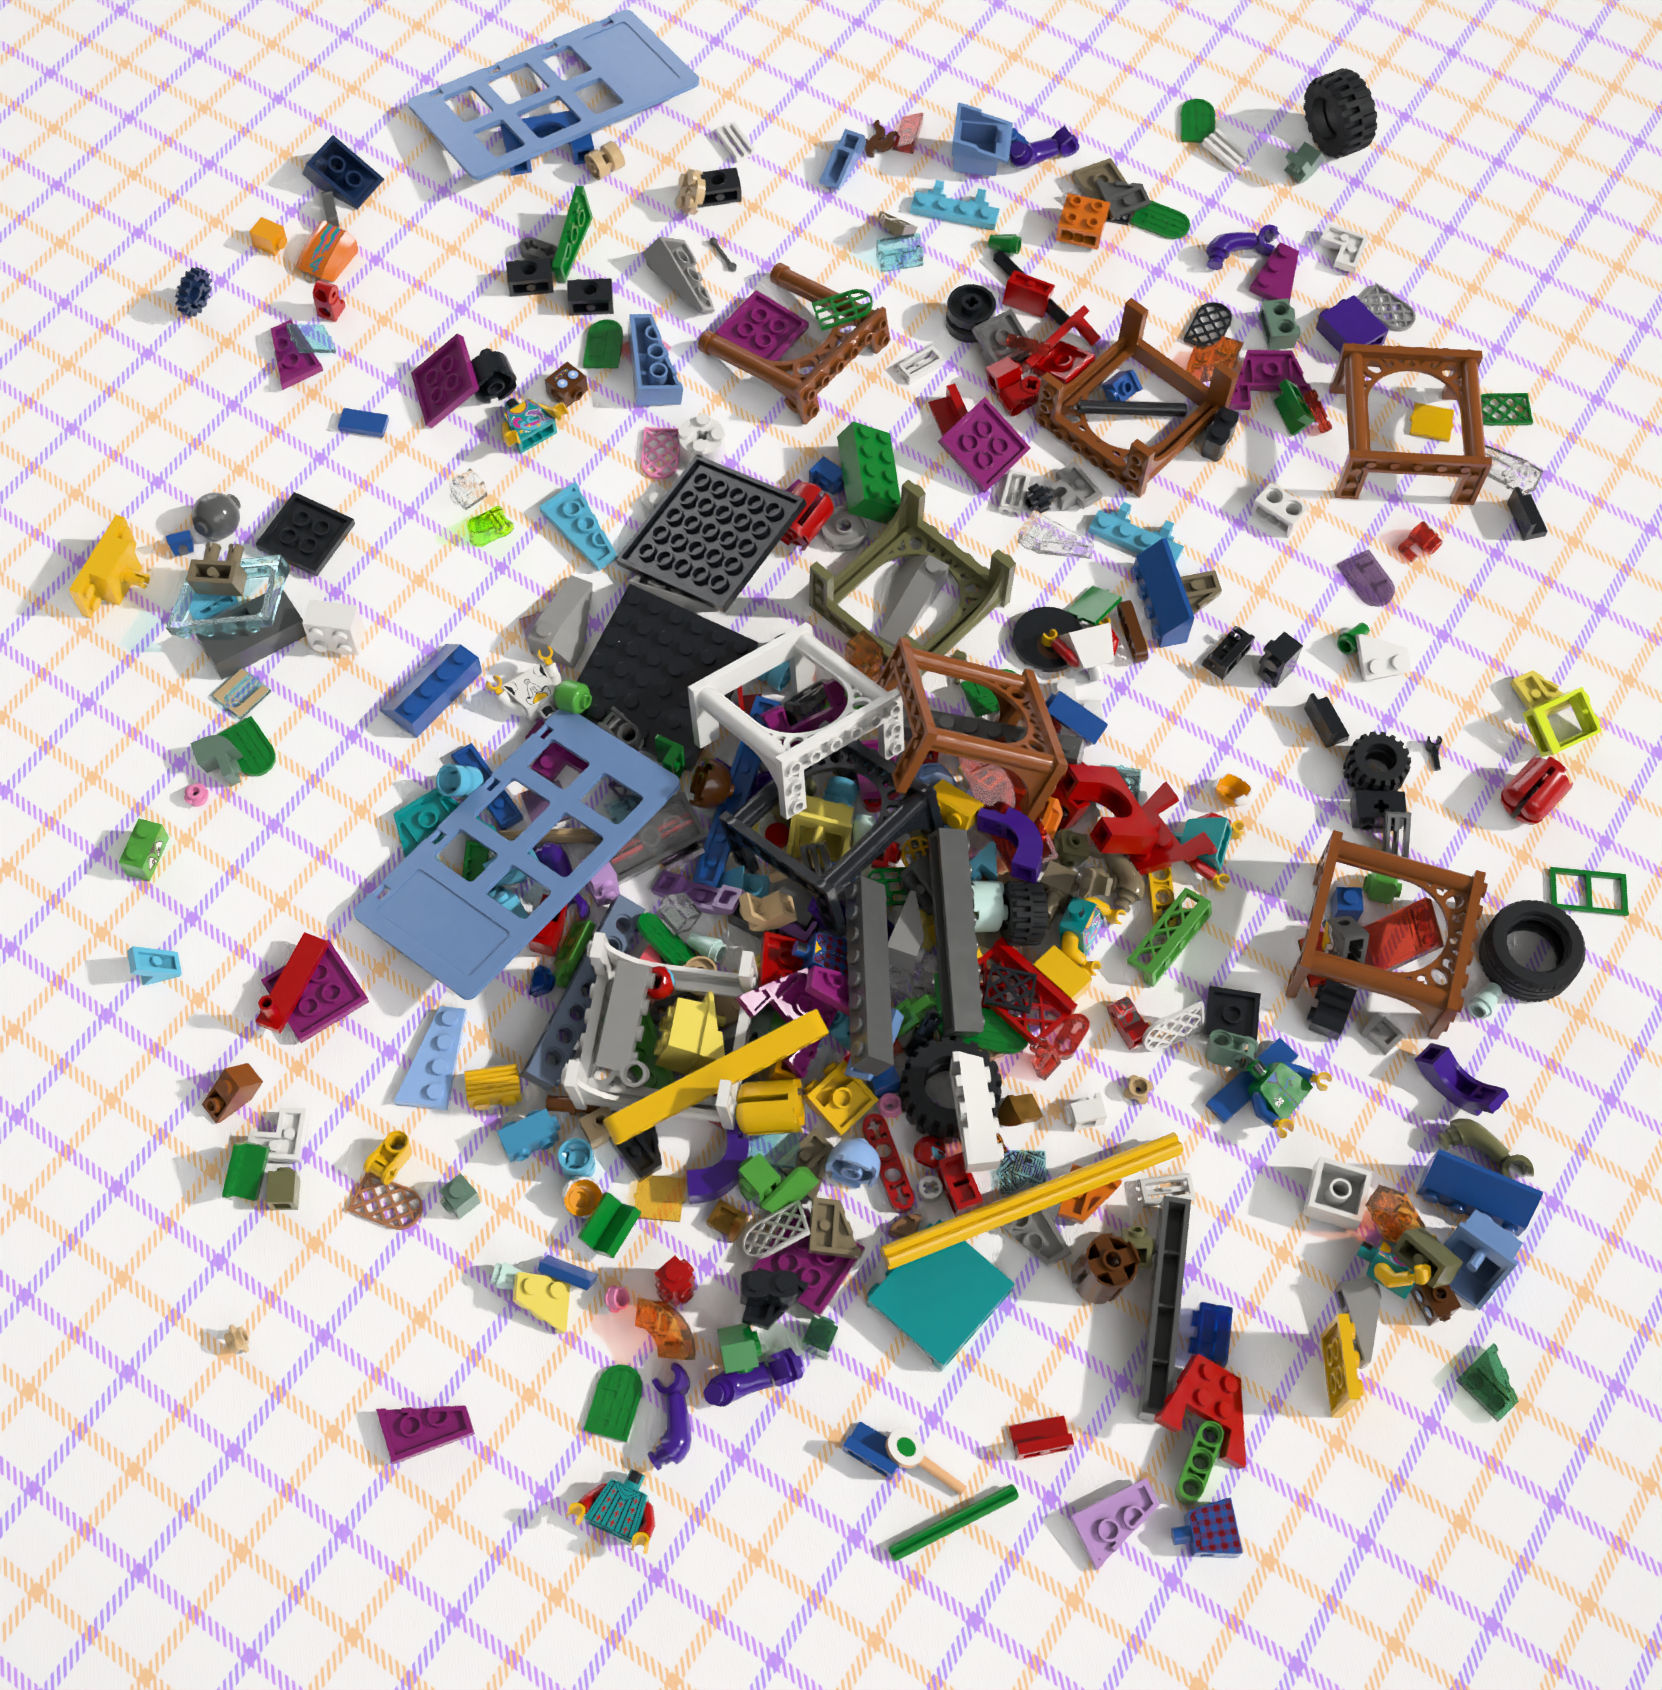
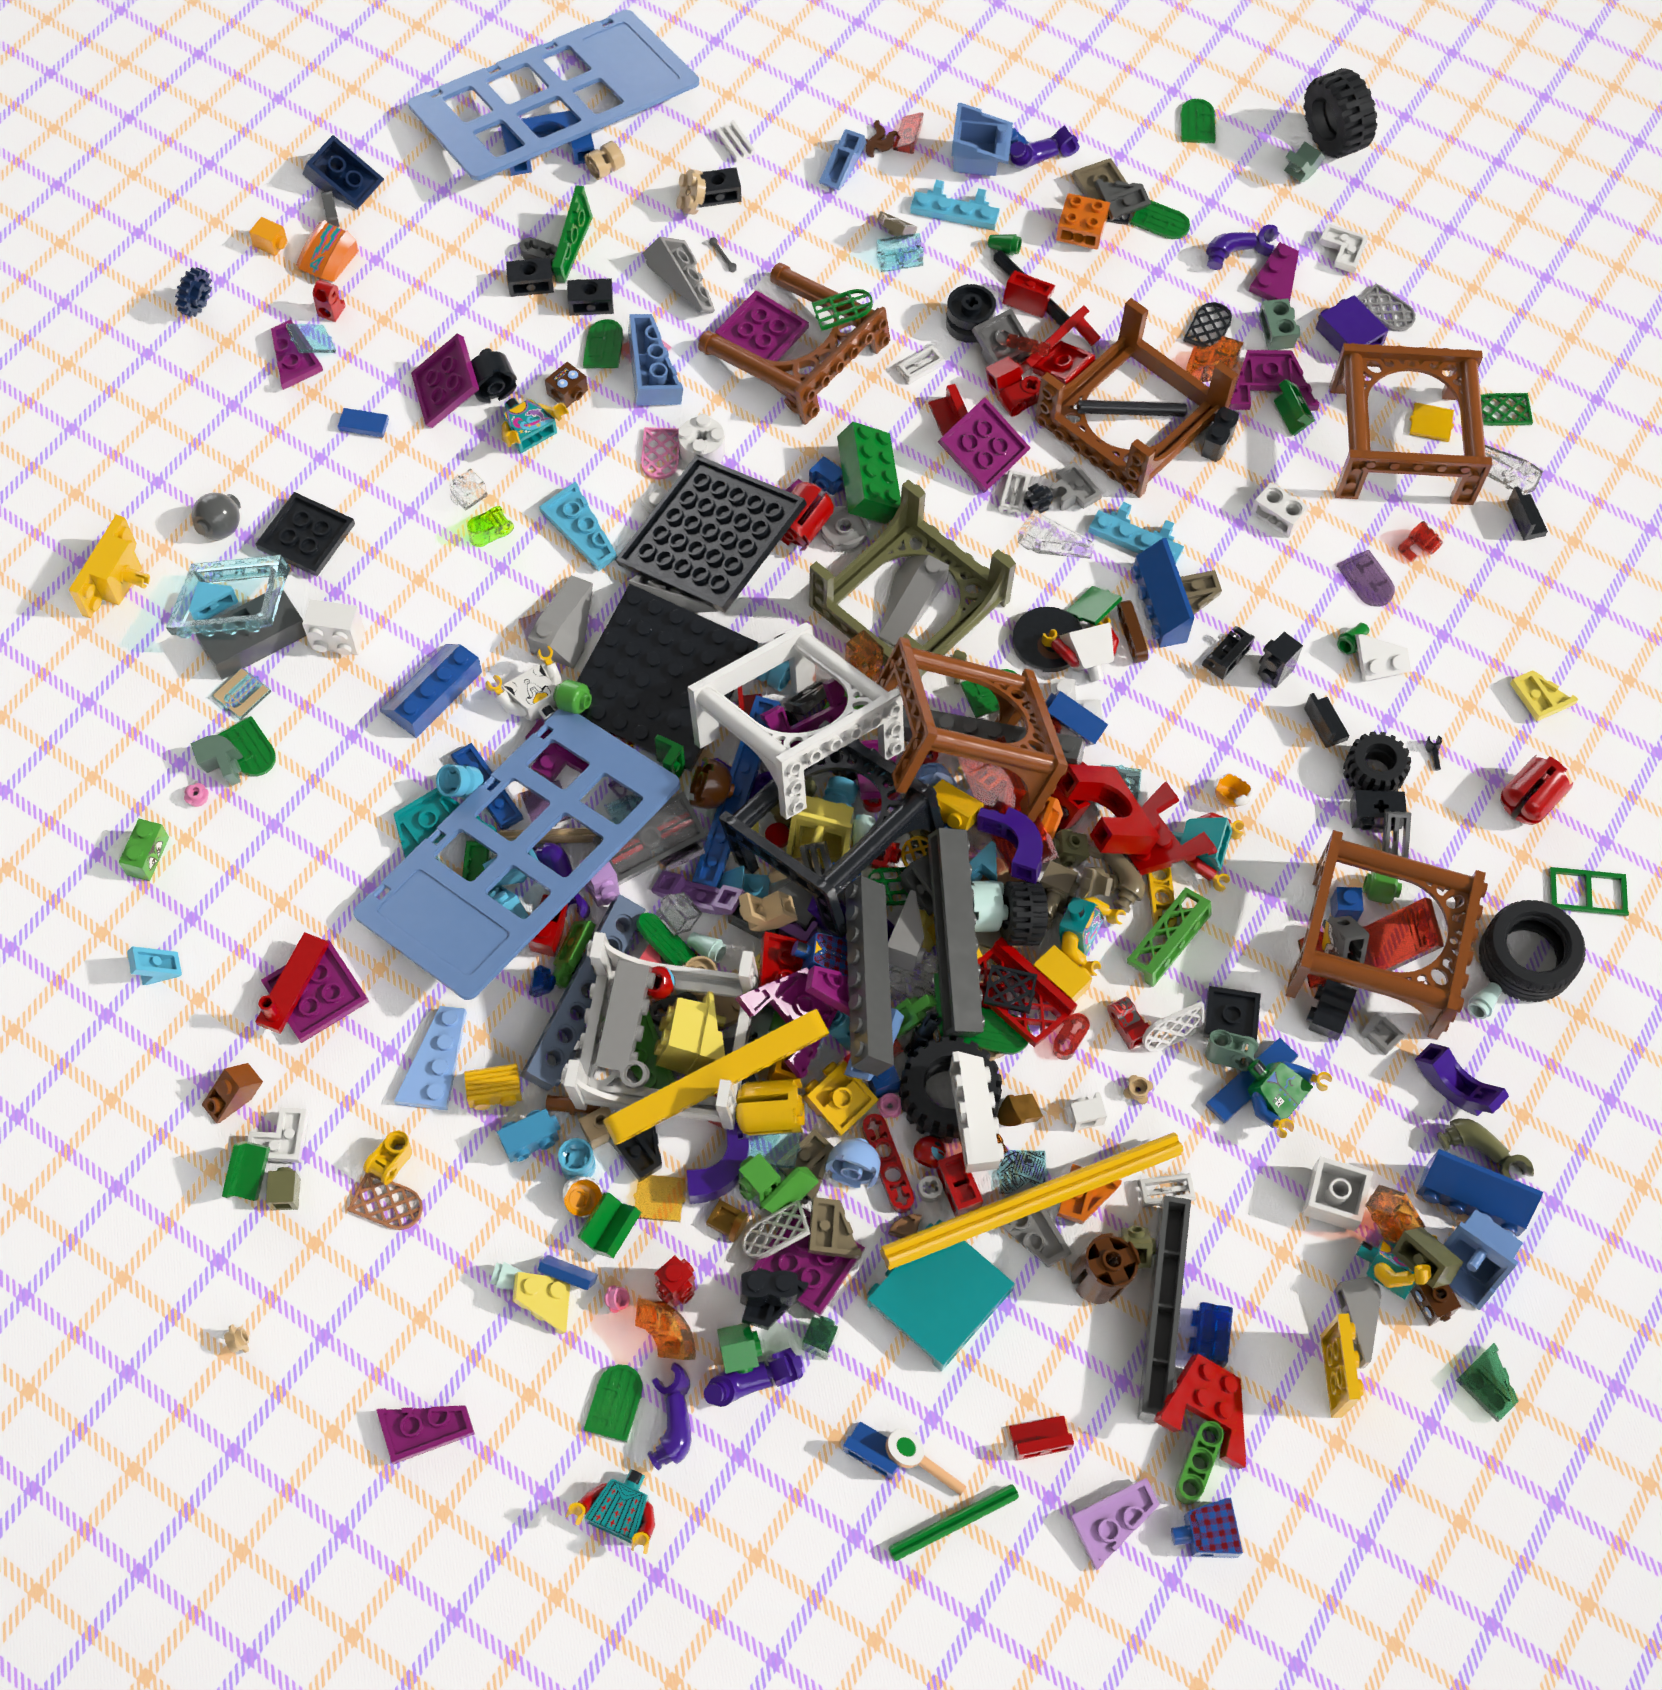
(178, 539): blue tile -> none
(217, 576): dark tan brick -> none
(459, 1196): sand green brick -> none
(620, 727): dark grey piece -> none
(1045, 1059): clear red plate -> none
(1122, 386): blue brick -> none
(1227, 147): white tile -> none
(1318, 411): clear red axle -> none
(1543, 732): neon yellow window -> none

